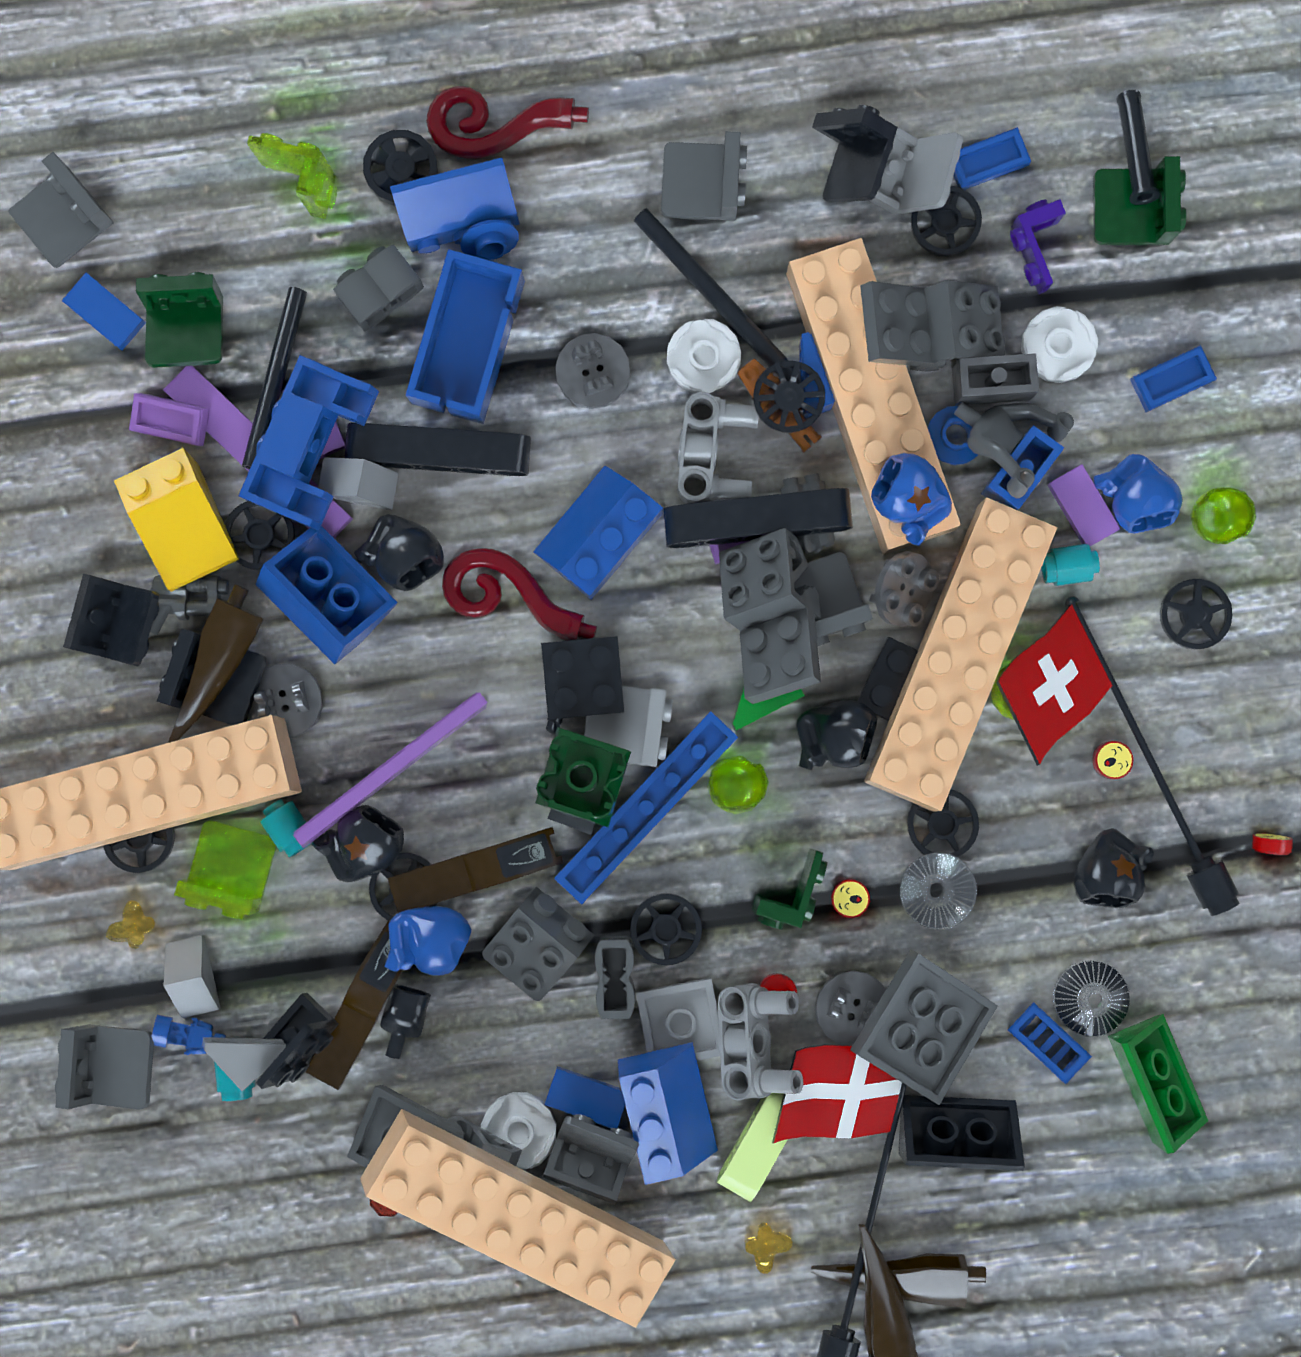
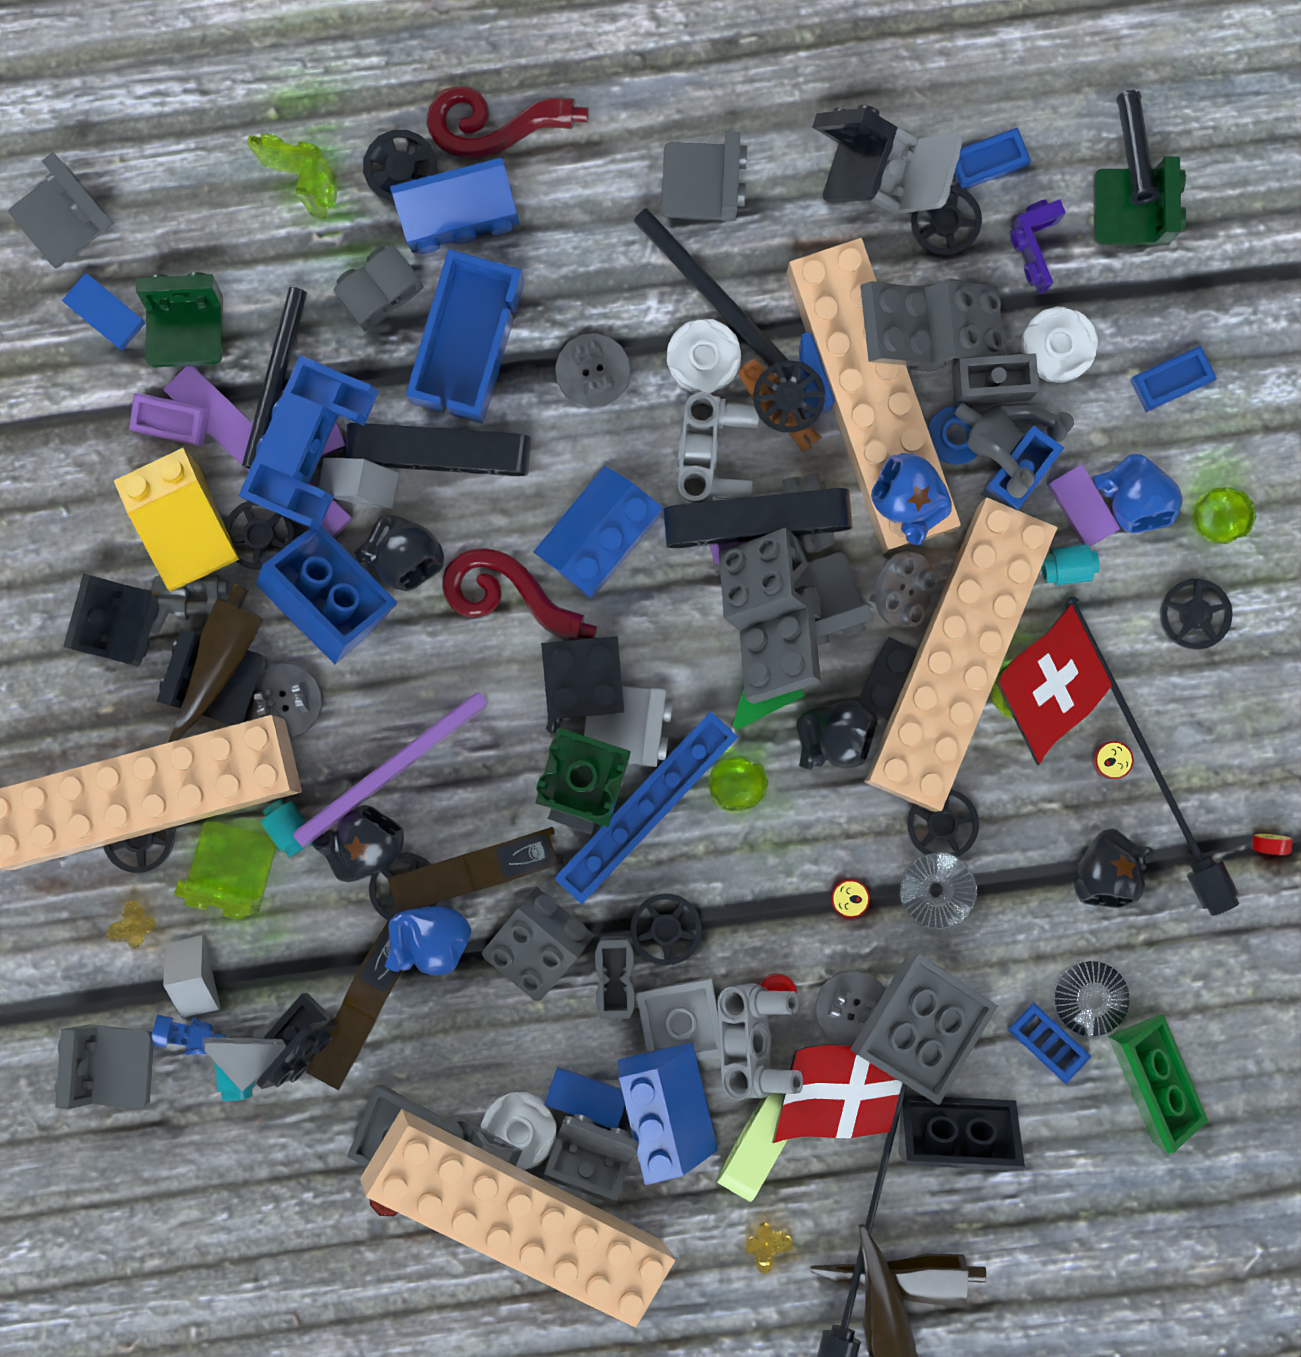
(404, 1017): black piece -> none
(489, 239): blue piece -> none
(776, 913): dark green bracket -> none

